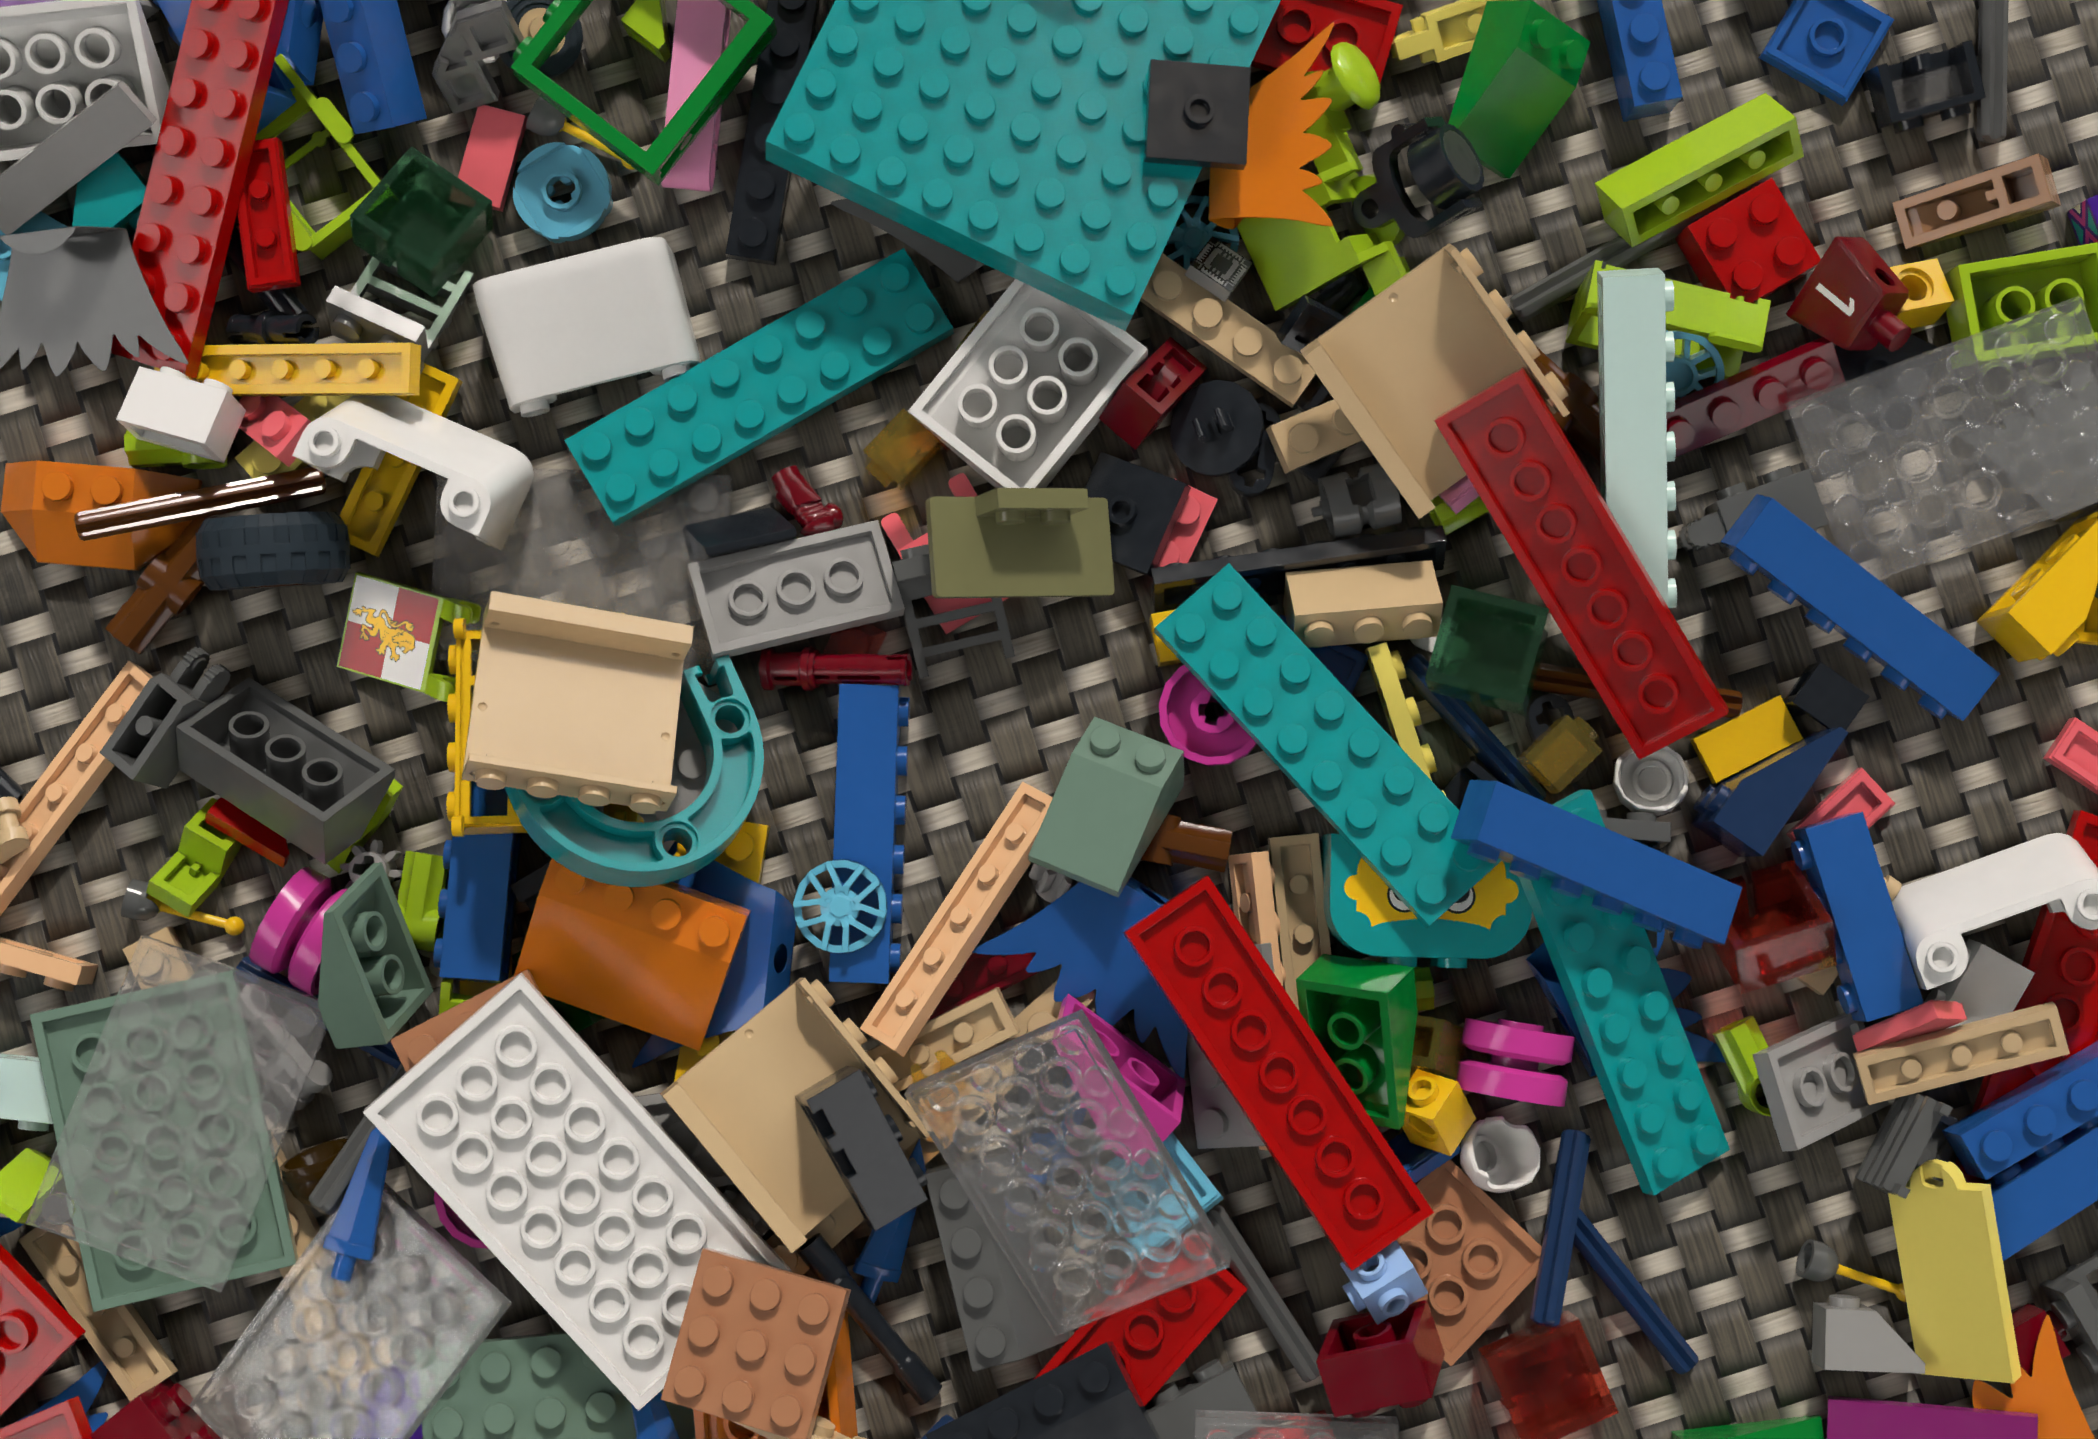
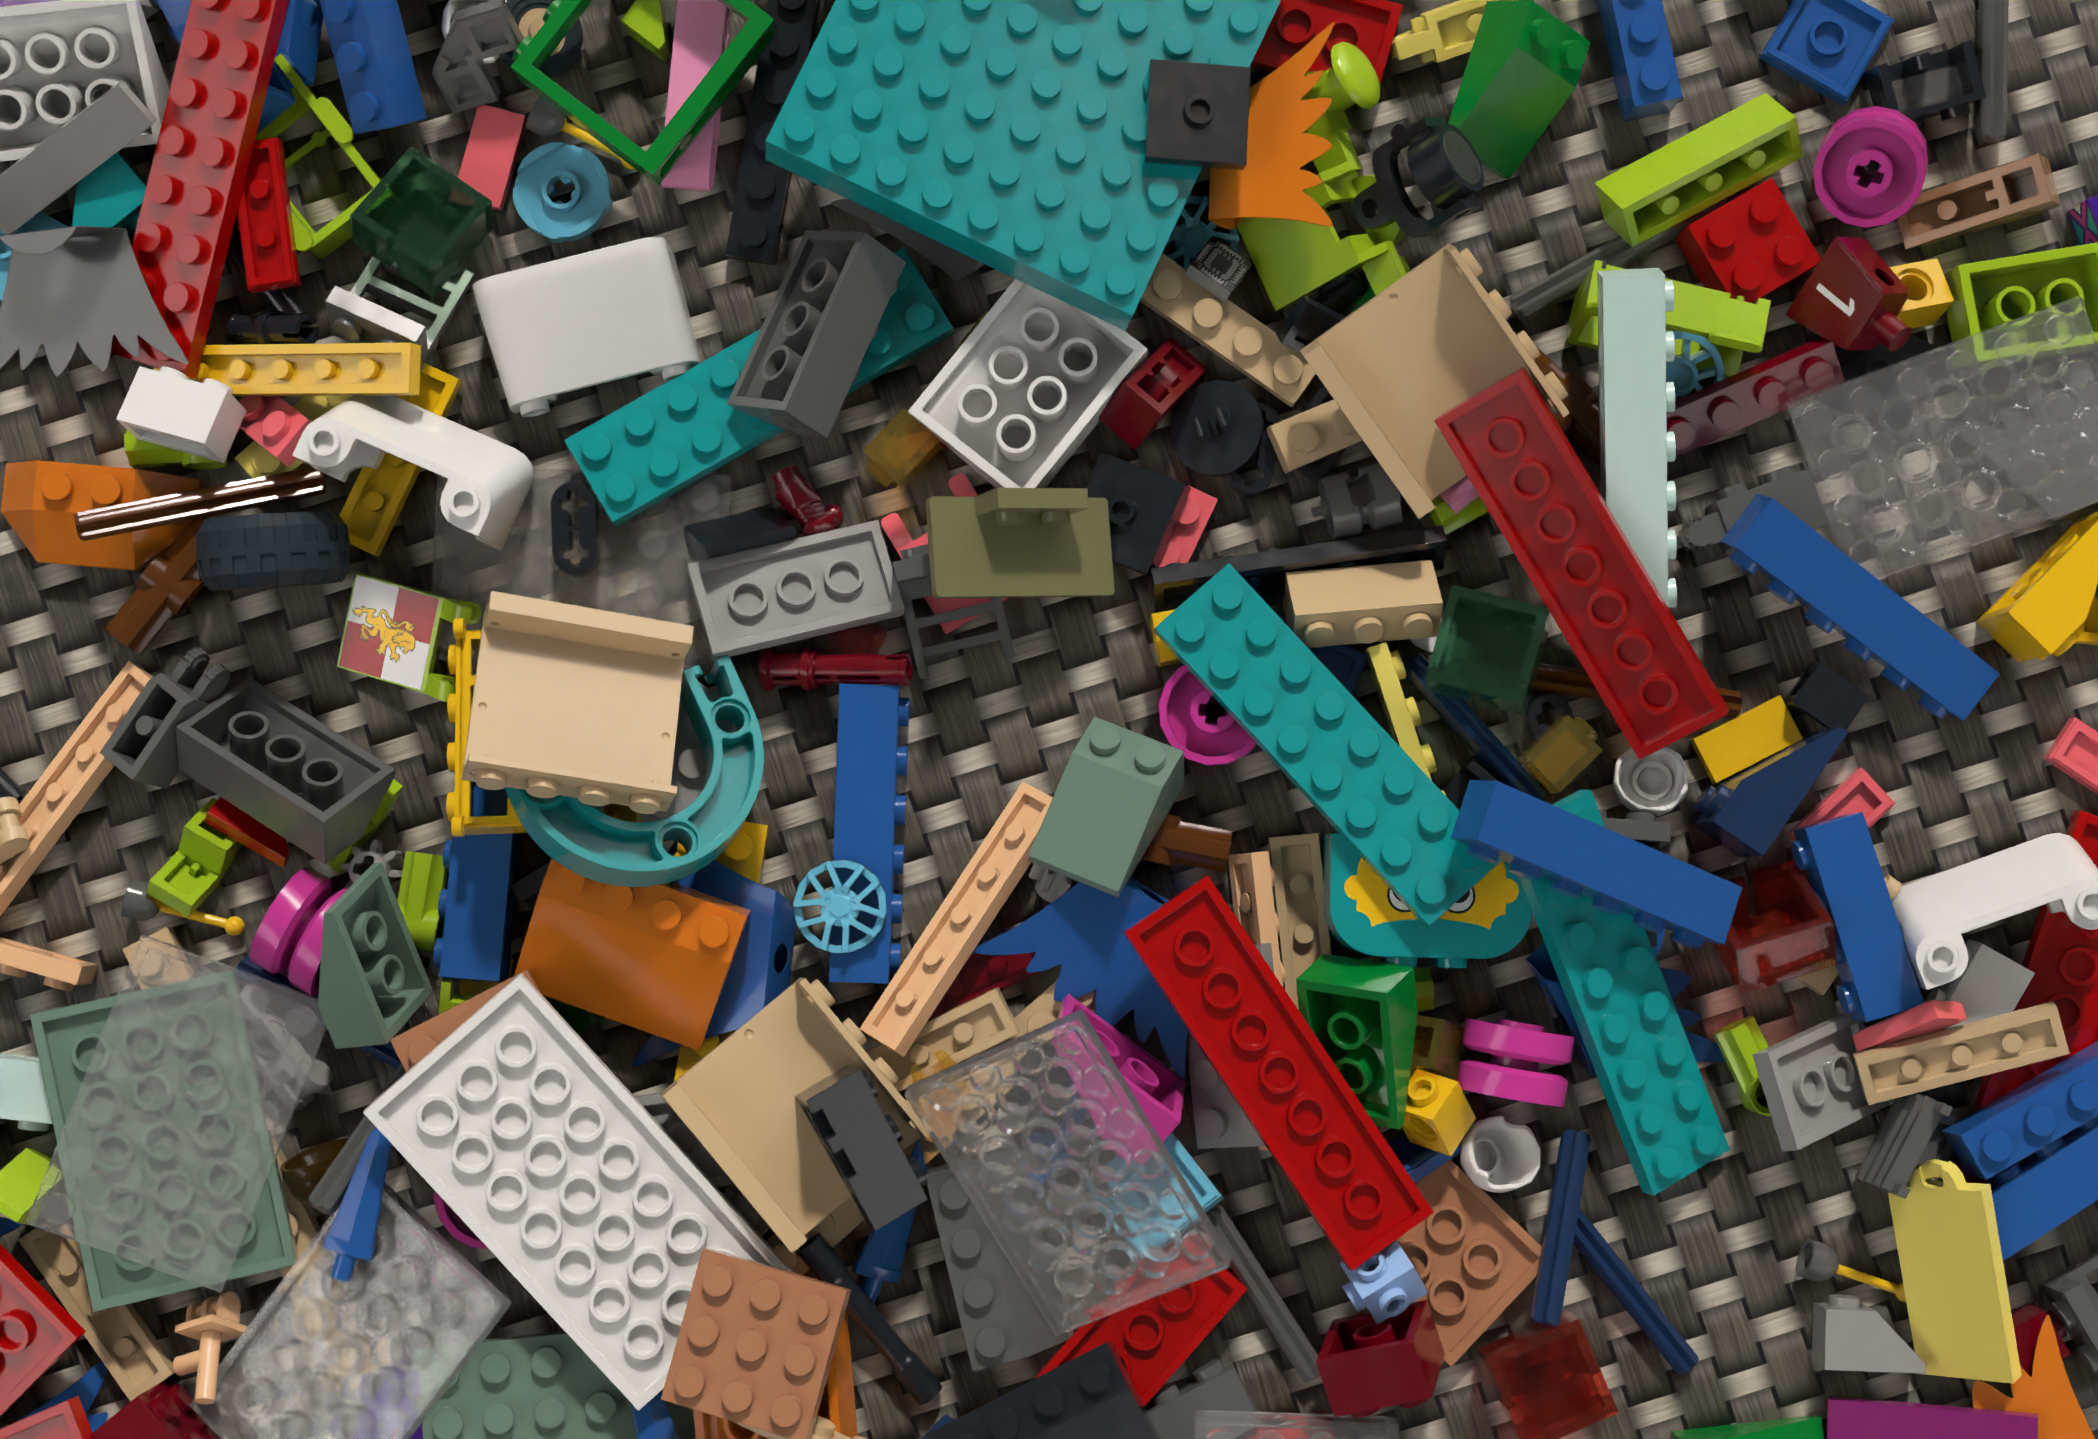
(210, 1323): none -> light nougat arm
(563, 530): none -> black beam
(817, 331): none -> dark grey slope
(1863, 195): none -> dark pink wheel

